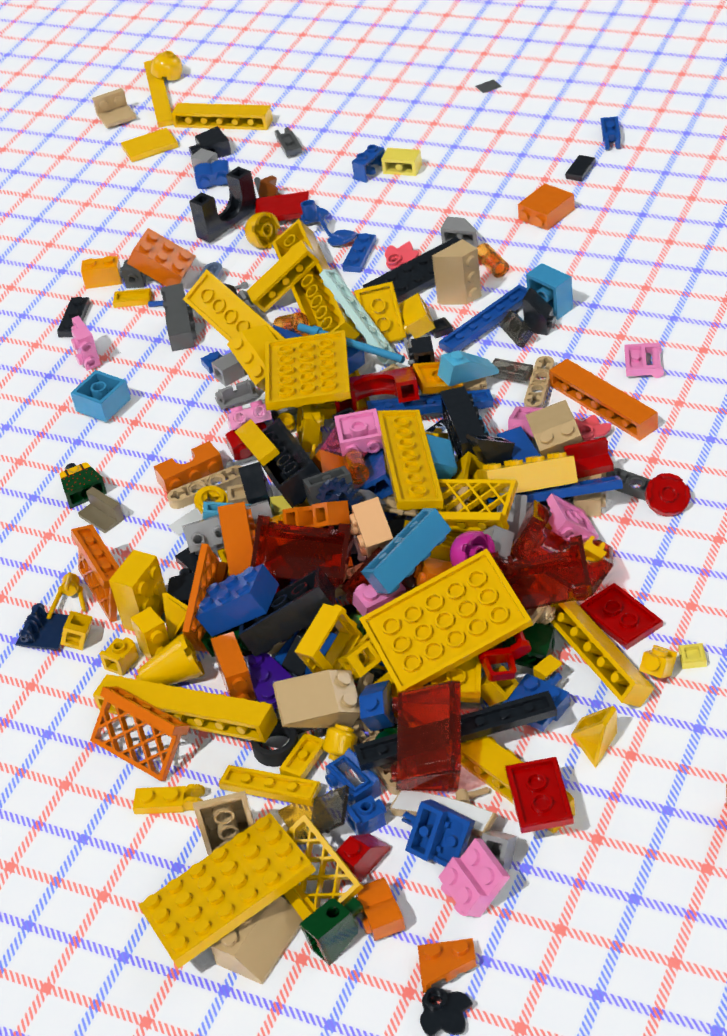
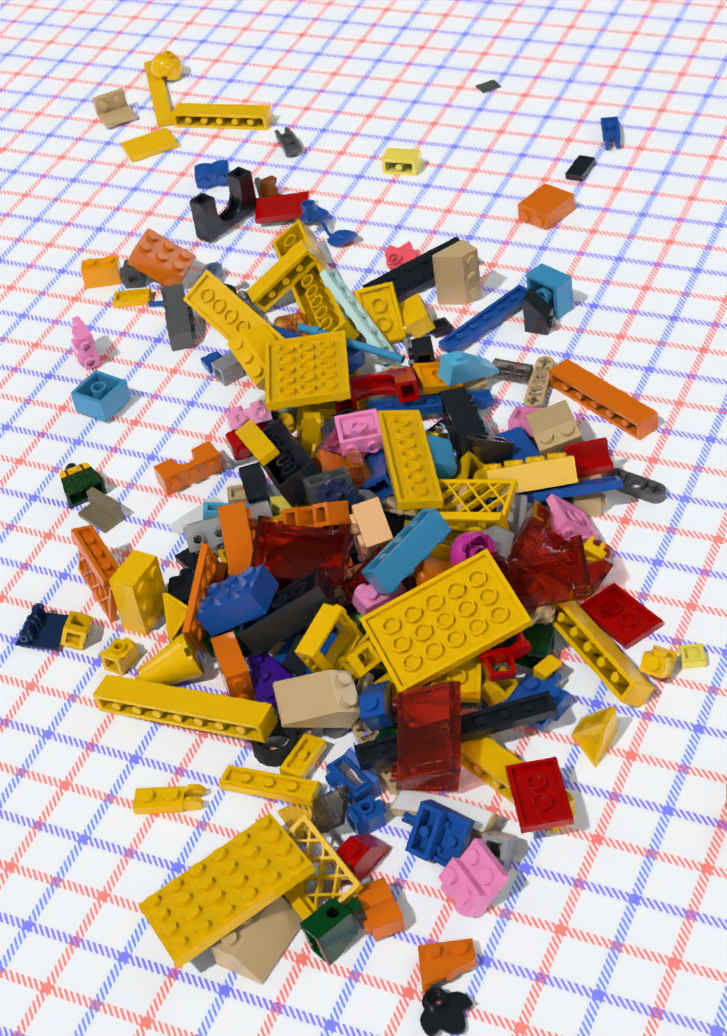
(69, 587): yellow plant -> none
(77, 307): black plate -> none
(148, 715): orange fence -> none
(150, 632): yellow brick -> none
(178, 499): tan beam -> none
(203, 156): light grey brick -> none
(212, 140): black torso -> none
(213, 492): yellow gear -> none
(223, 818): tan slope -> none
(227, 397): light grey hinge -> none
(262, 230): yellow cylinder -> none
(339, 740): yellow head -> none
(359, 253): blue plate -> none
(363, 162): blue window -> none
(458, 227): light grey slope -> none
(463, 795): tan hand -> none
(492, 260): clear orange pin -> none
(516, 328): clear smoke plate -> none
(591, 428): coral plate -> none
(636, 360): bright pink plate -> none
(667, 495): red tile -> none

